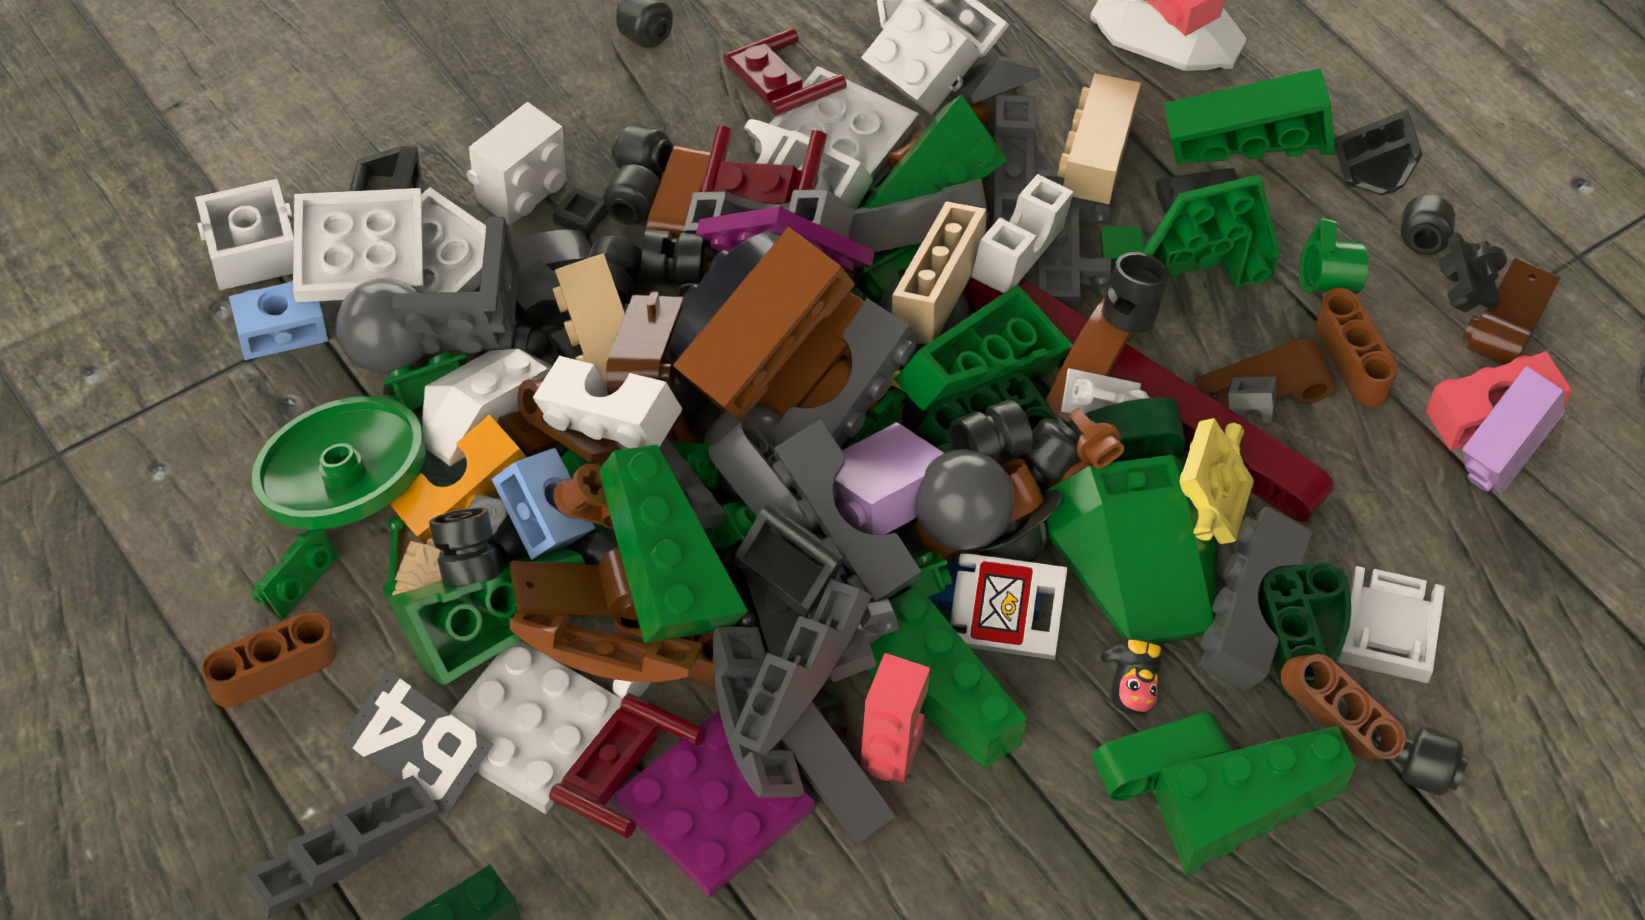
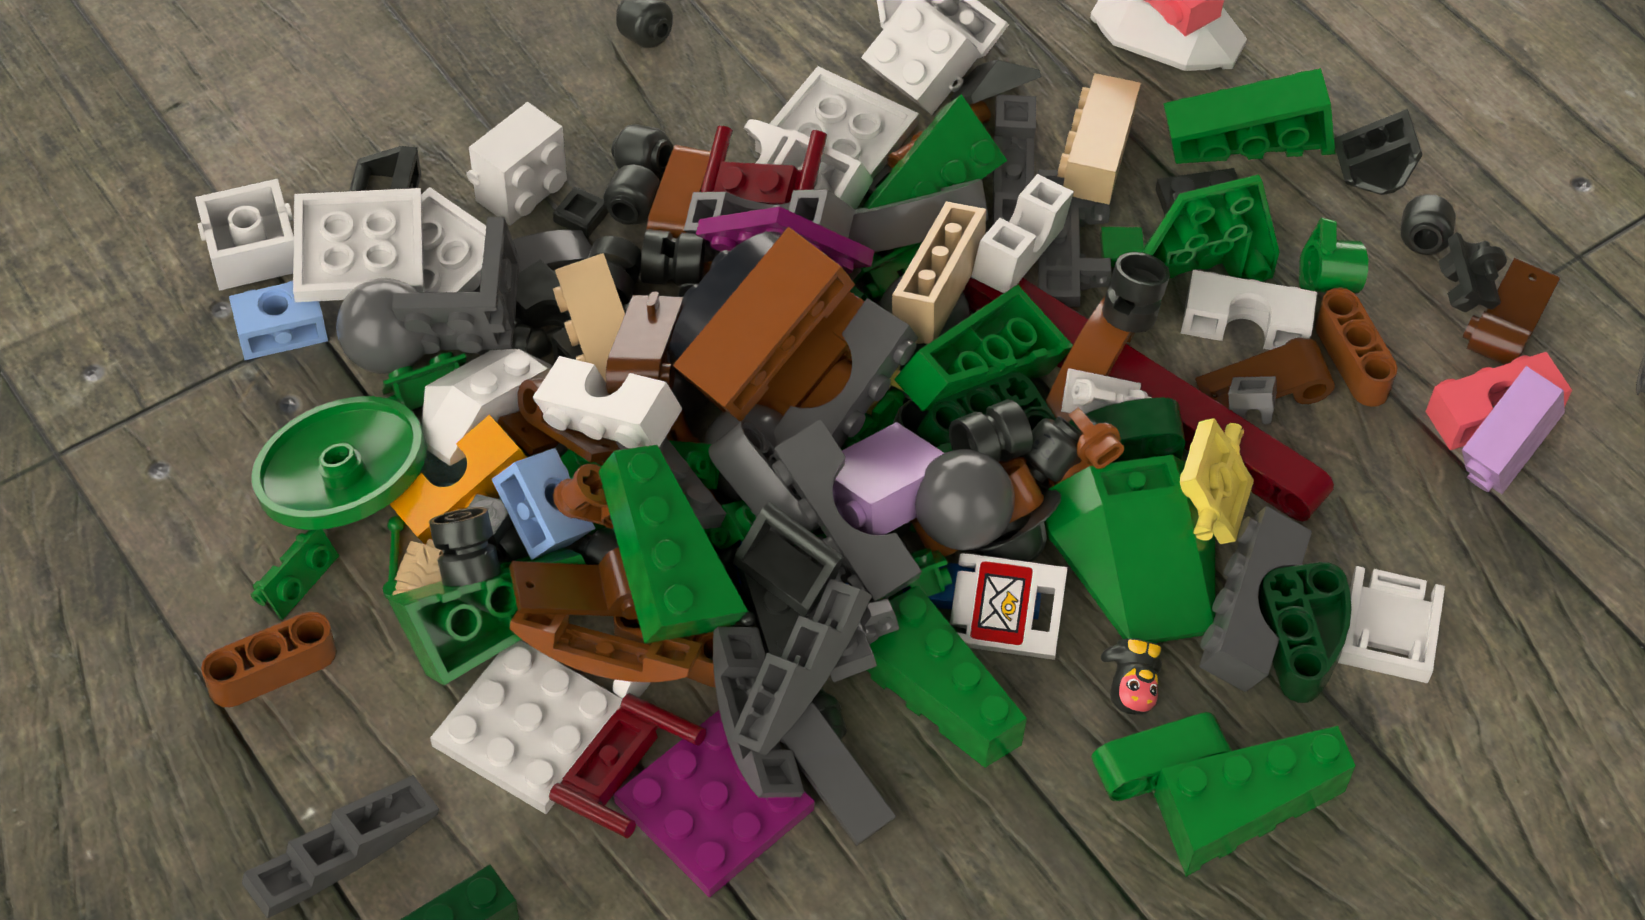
(416, 737): sticker -> none
(774, 78): dark red plate -> none
(893, 718): coral arch -> none
(1219, 299): none -> white arch
(1363, 710): dark orange beam -> none
(1432, 761): pearl dark grey head -> none

